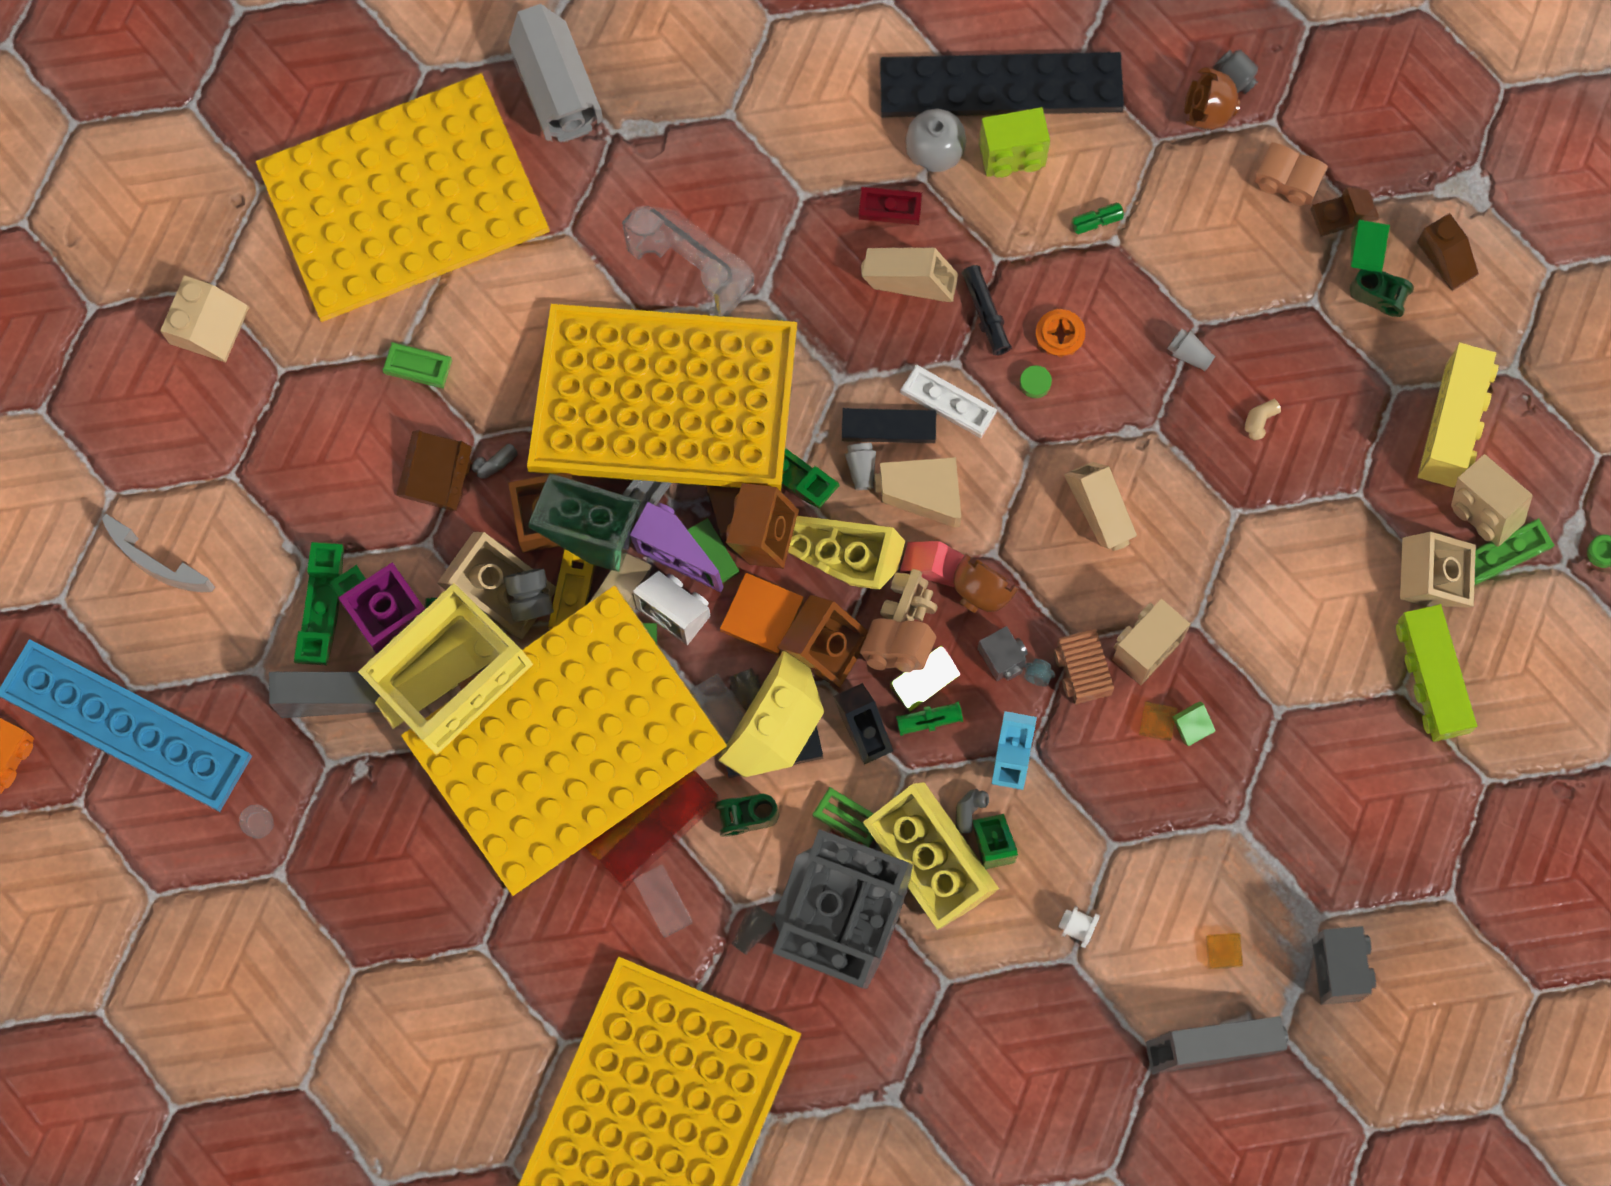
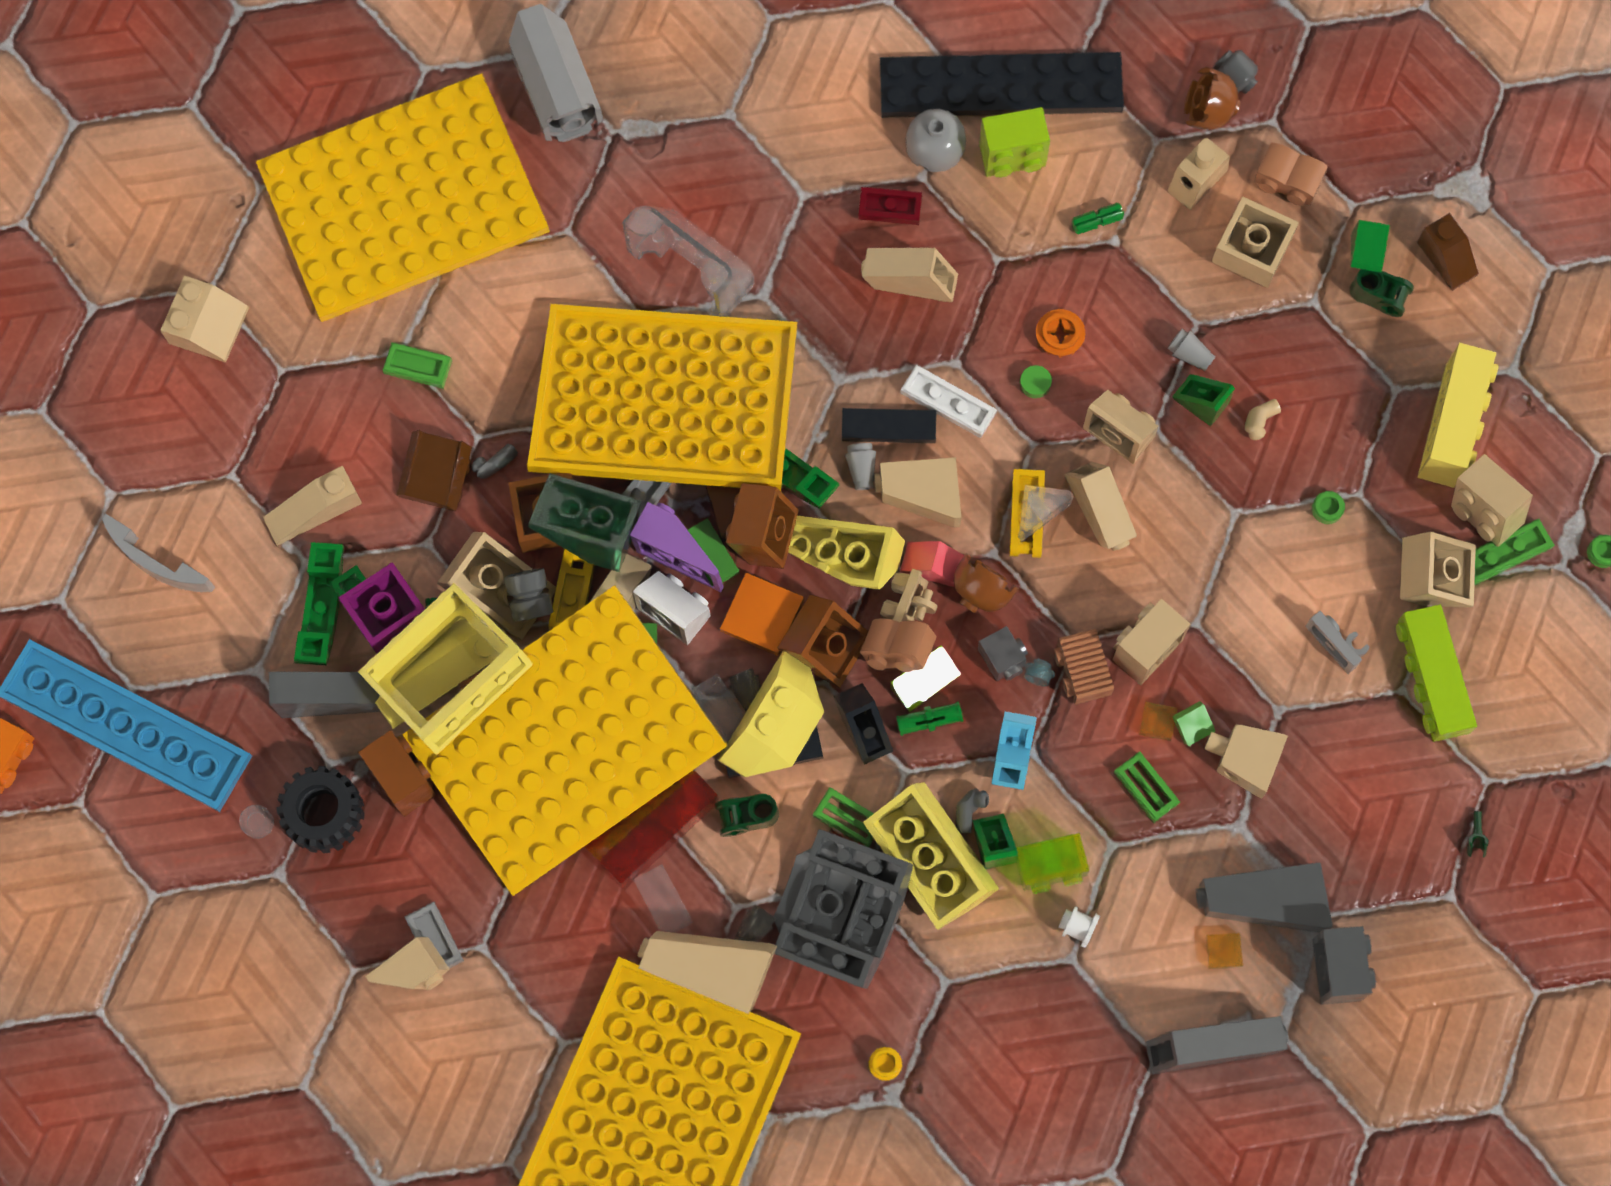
(302, 791): none -> black tyre
(312, 505): none -> tan slope
(399, 776): none -> dark orange brick
(412, 967): none -> tan slope
(430, 923): none -> light grey tile
(710, 966): none -> tan slope
(885, 1063): none -> yellow plate
(991, 322): black pin -> none
(1021, 478): none -> yellow plate
(1040, 507): none -> clear slope
(1052, 863): none -> clear neon green brick
(1120, 425): none -> tan slope
(1137, 795): none -> bright green tile
(1201, 167): none -> tan torso
(1204, 397): none -> green slope
(1248, 756): none -> tan torso
(1255, 242): none -> tan brick
(1272, 897): none -> dark grey slope
(1327, 633): none -> light grey plate
(1328, 507): none -> bright green tile
(1344, 211): reddish brown slope -> none
(1477, 840): none -> dark green hand

